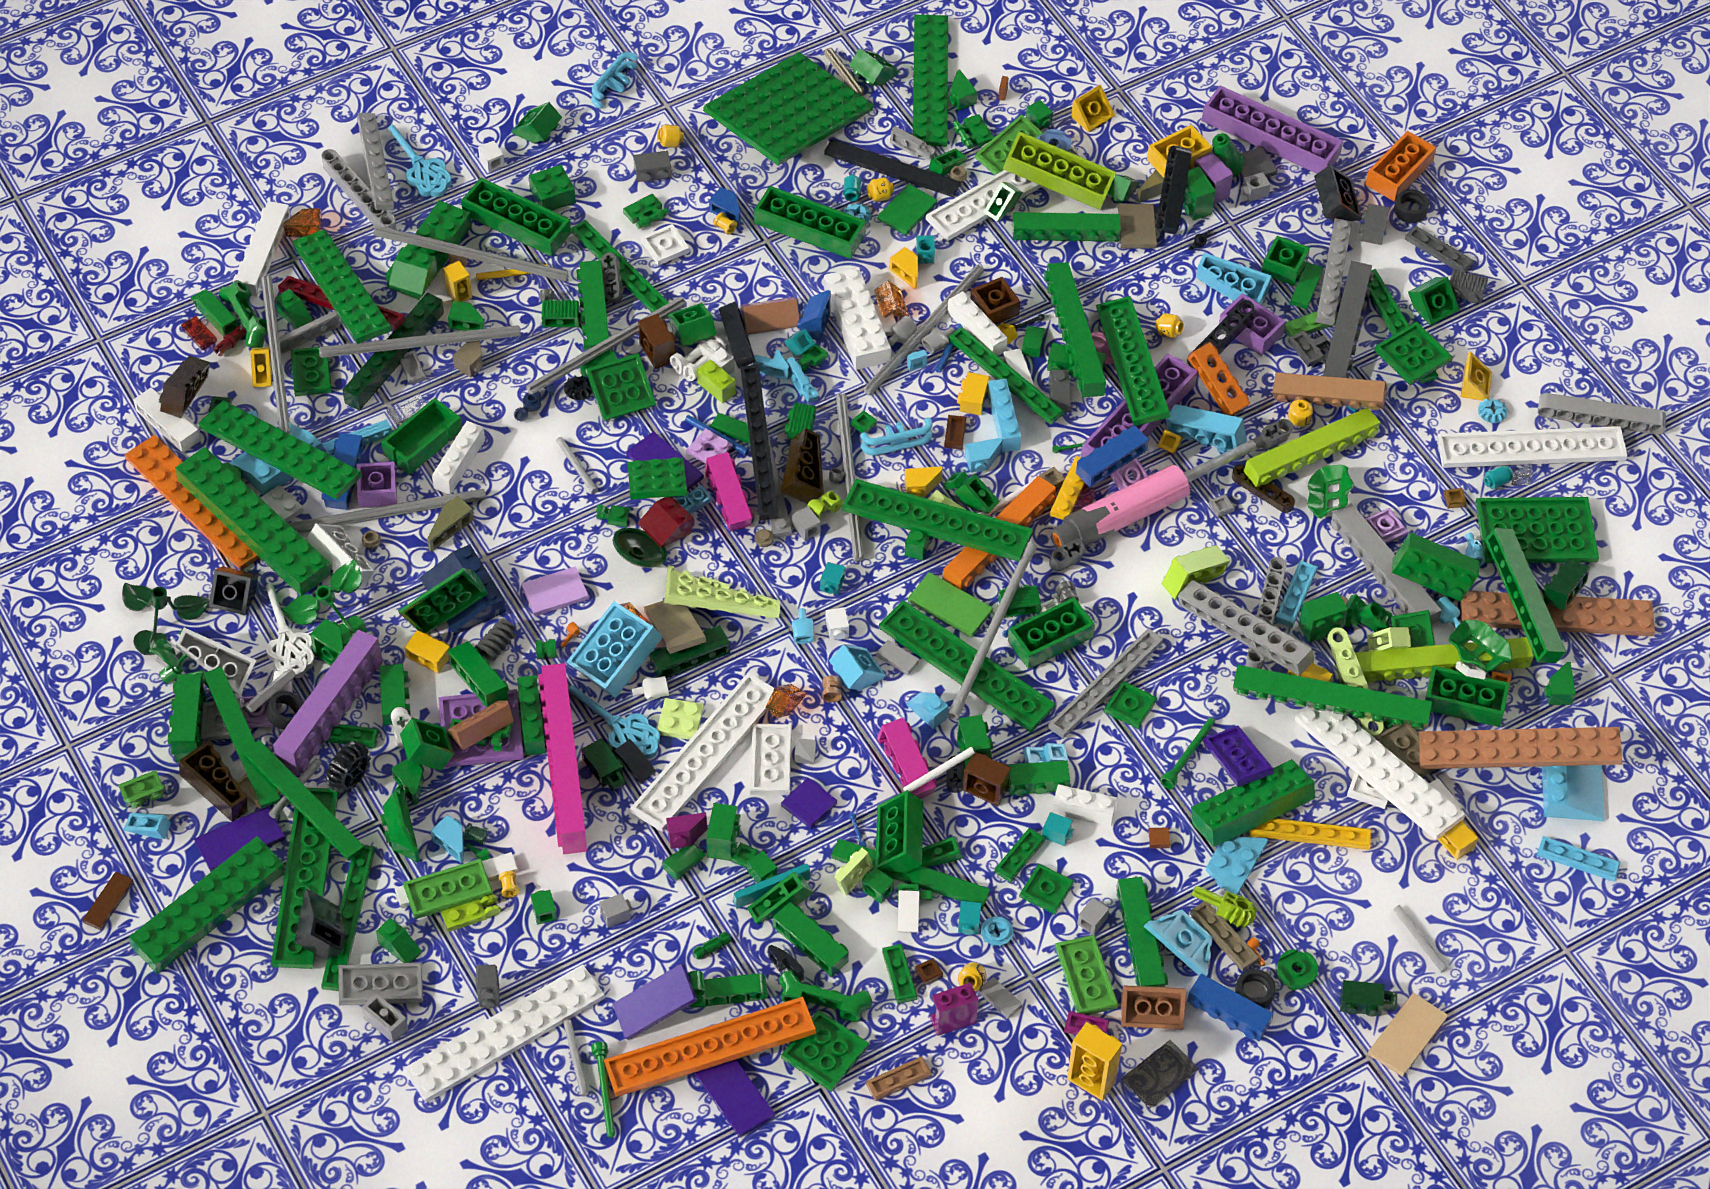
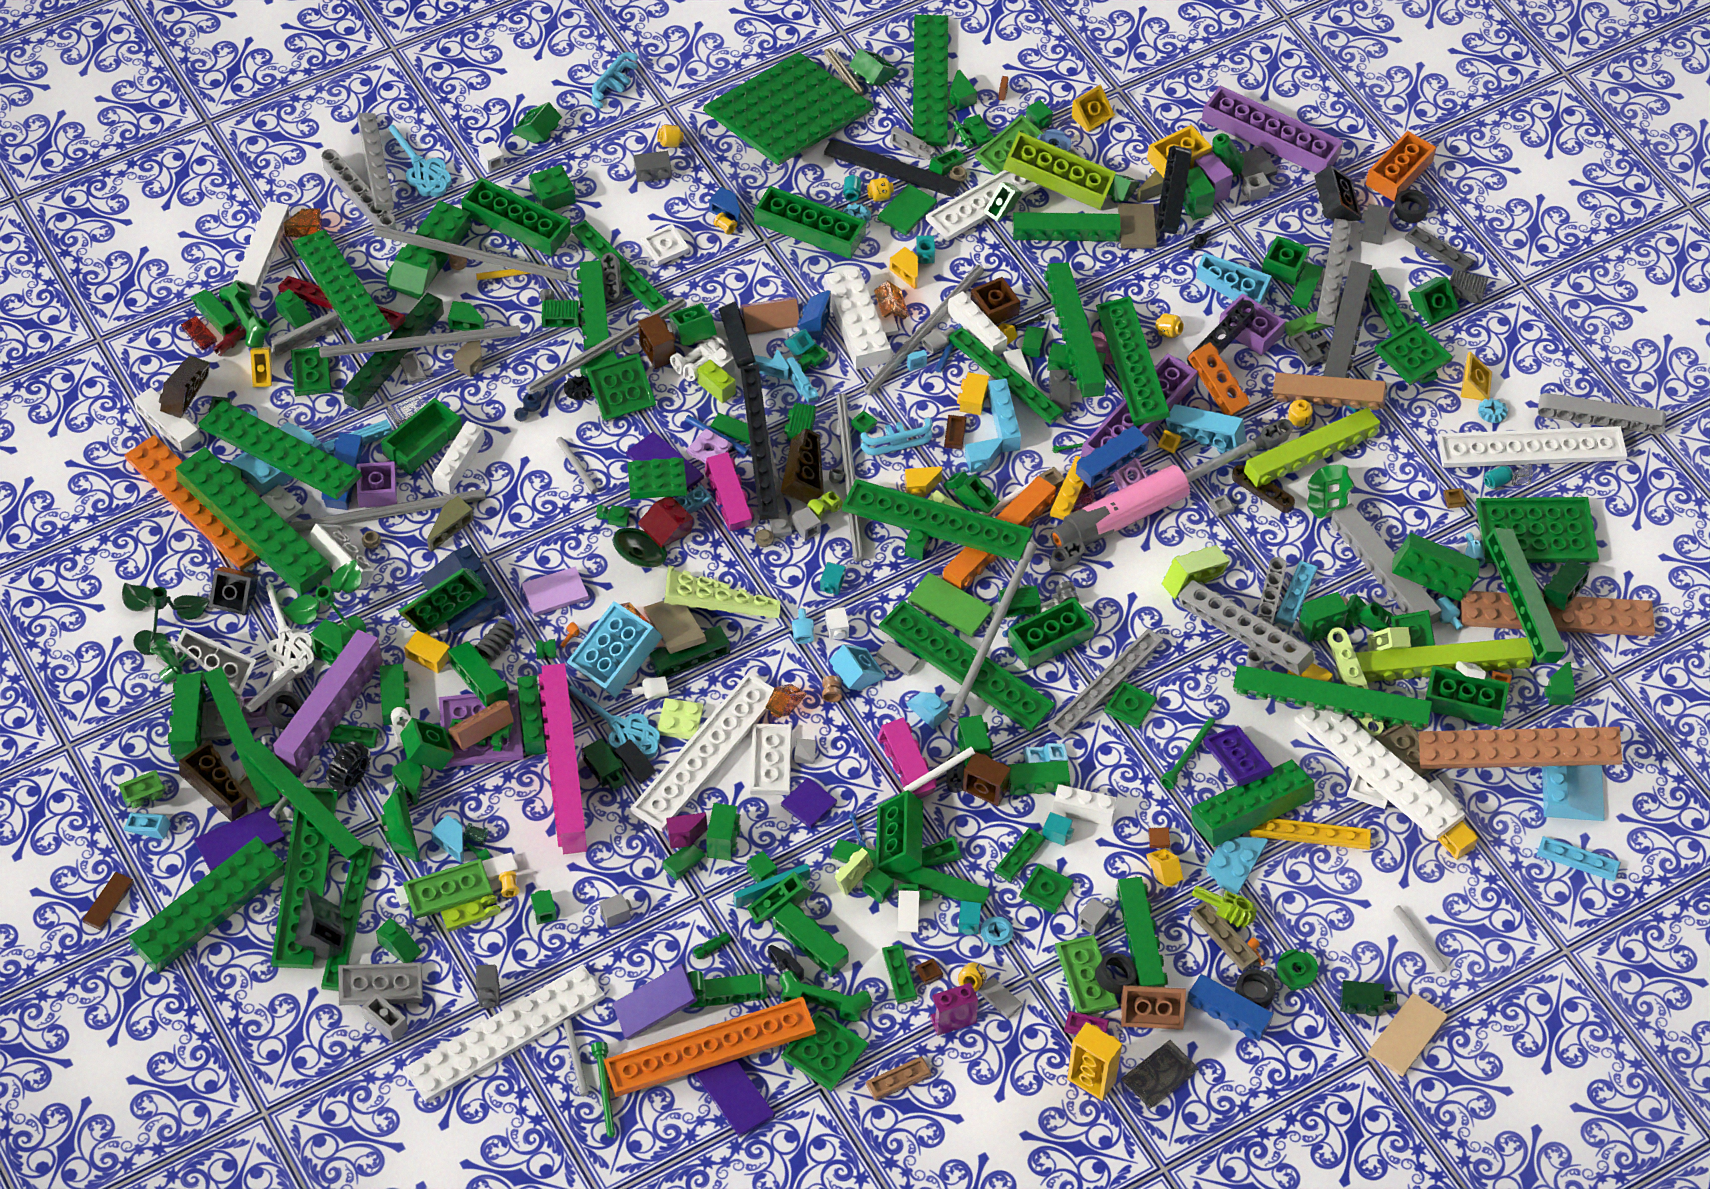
(275, 352): light grey axle -> none
(457, 282): yellow brick -> none
(644, 207): green plate -> none
(743, 854): green tile -> none
(902, 330): light grey piece -> none
(1123, 963): none -> black tyre
(1165, 867): none -> yellow slope
(1184, 939): medium azure wing -> none
(1391, 533): lavender piece -> none
(1487, 641): green piece -> none

